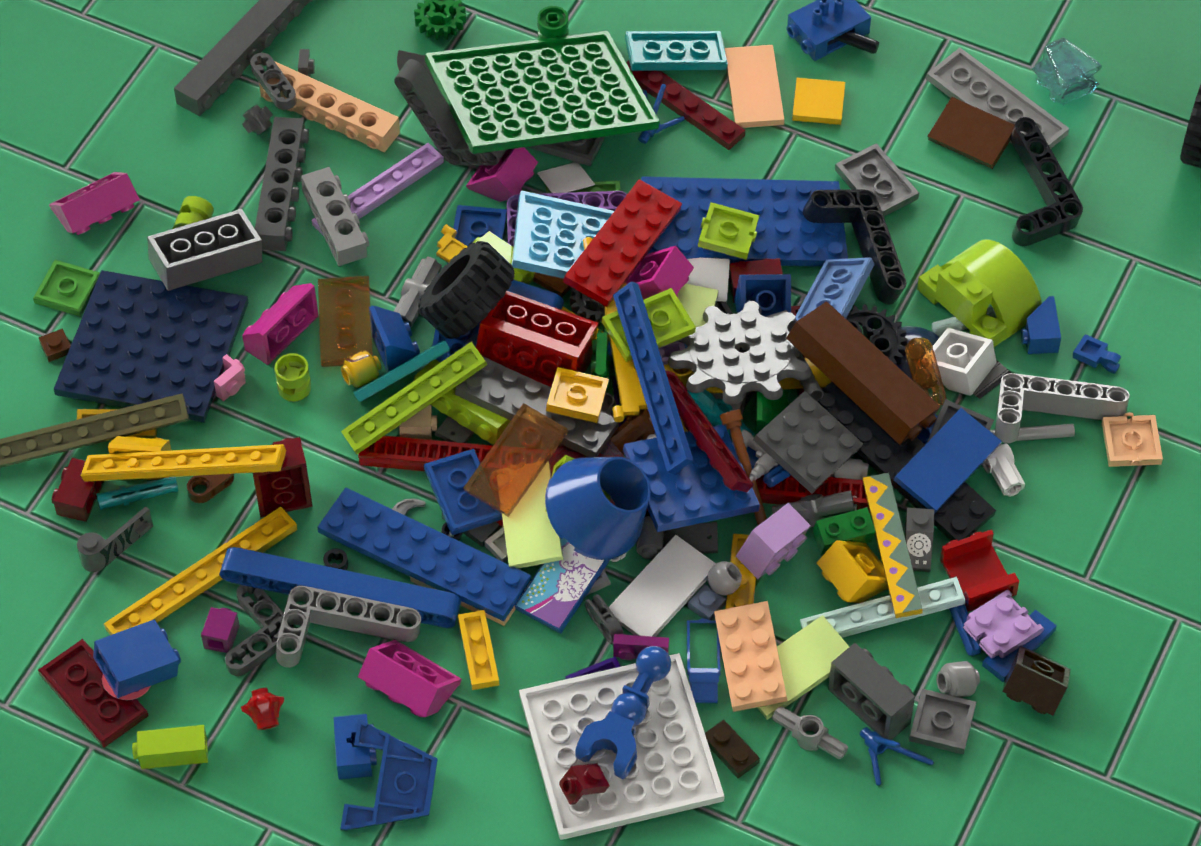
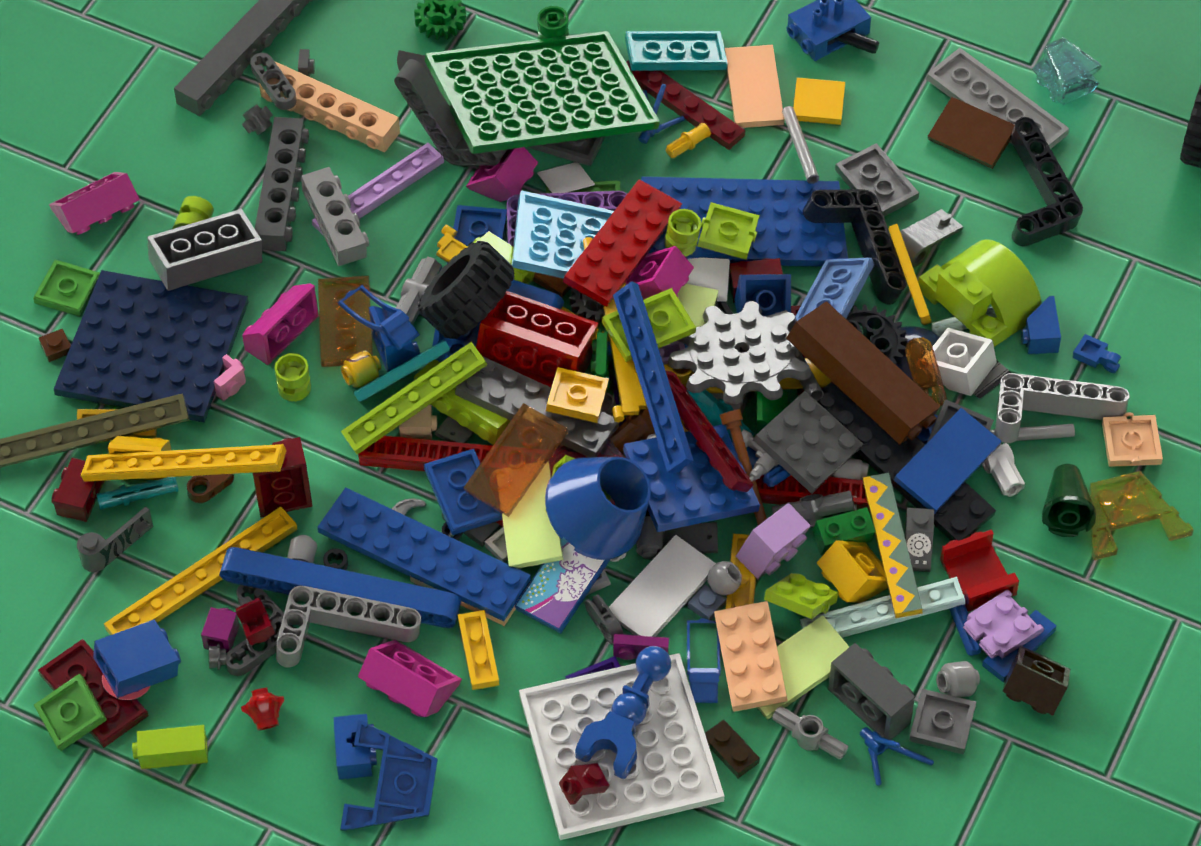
(70, 712): none -> bright green tile
(216, 656): none -> dark grey plate
(255, 621): none -> dark red bracket
(302, 549): none -> light grey brick
(396, 327): none -> blue piece
(683, 231): none -> lime wheel
(688, 140): none -> yellow axle
(800, 145): none -> light grey piece
(801, 595): none -> lime plate
(909, 274): none -> yellow tile
(927, 233): none -> door
(1068, 503): none -> dark green cone
(1128, 502): none -> clear yellow wing

